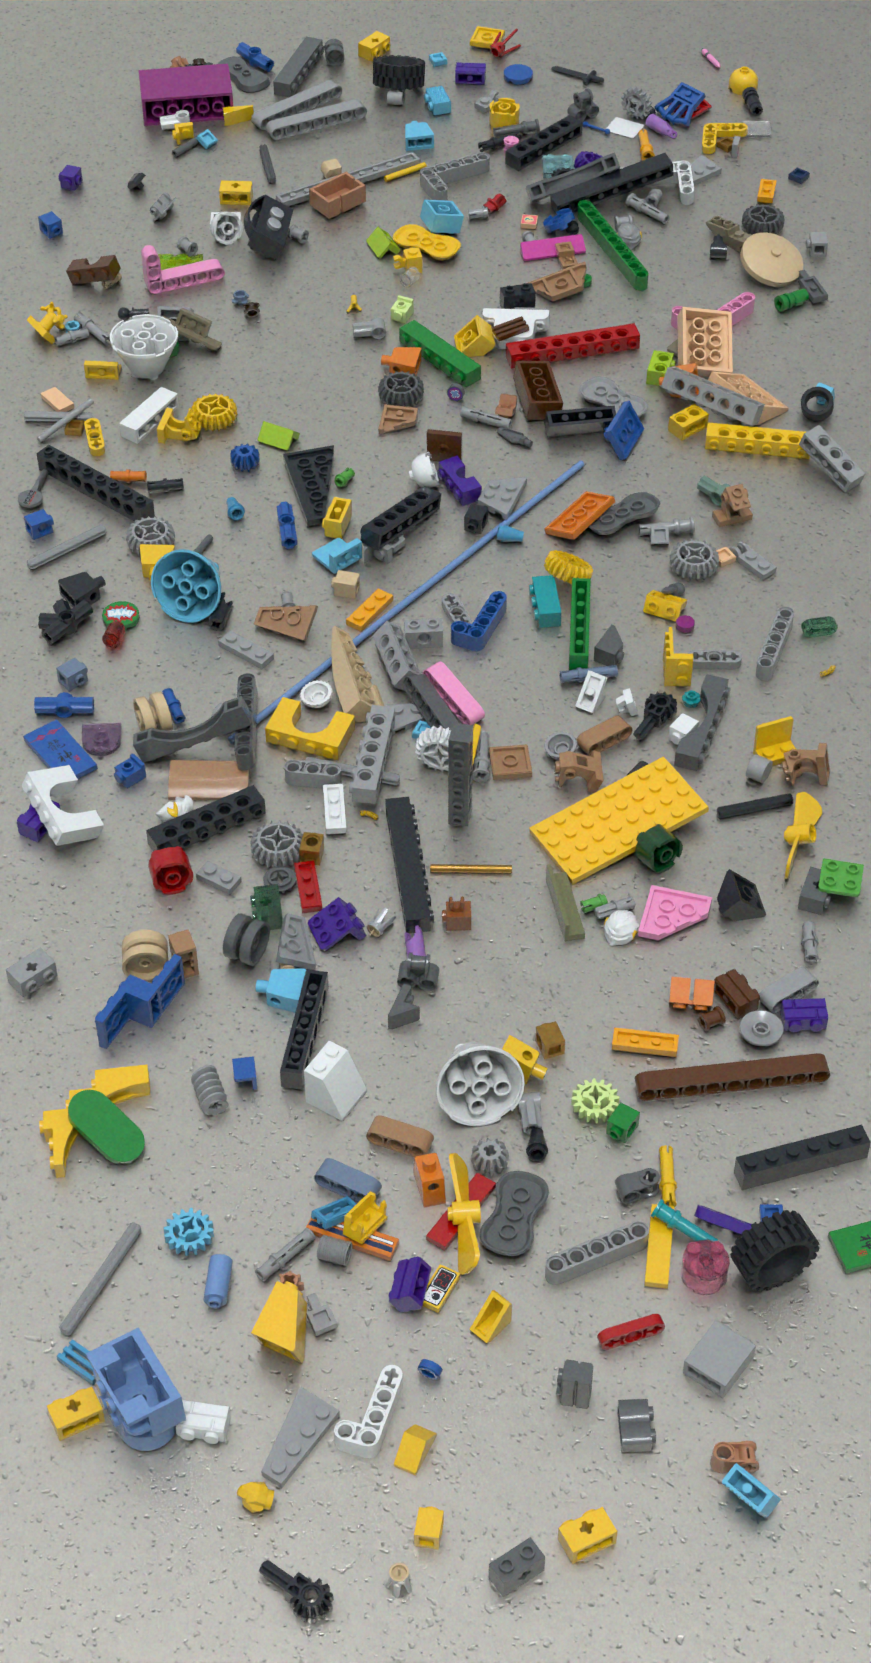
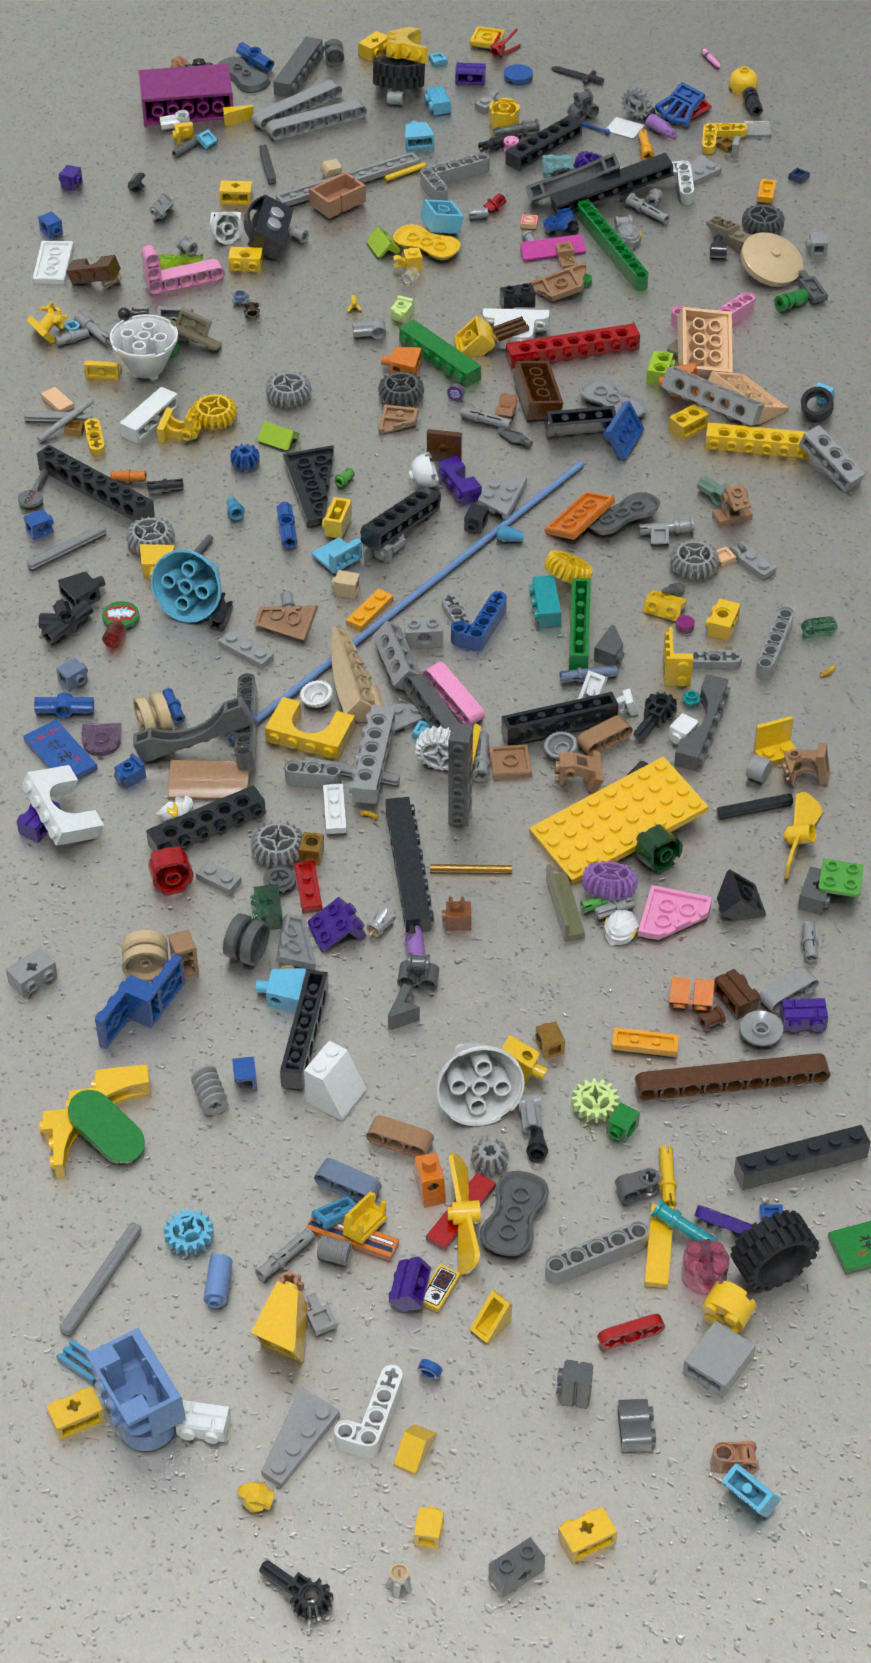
(53, 262): none -> white tile
(245, 259): none -> yellow brick
(288, 389): none -> light grey gear
(404, 44): none -> yellow arch
(558, 717): none -> black brick
(609, 880): none -> medium lavender gear
(723, 619): none -> yellow brick
(728, 1306): none -> yellow brick

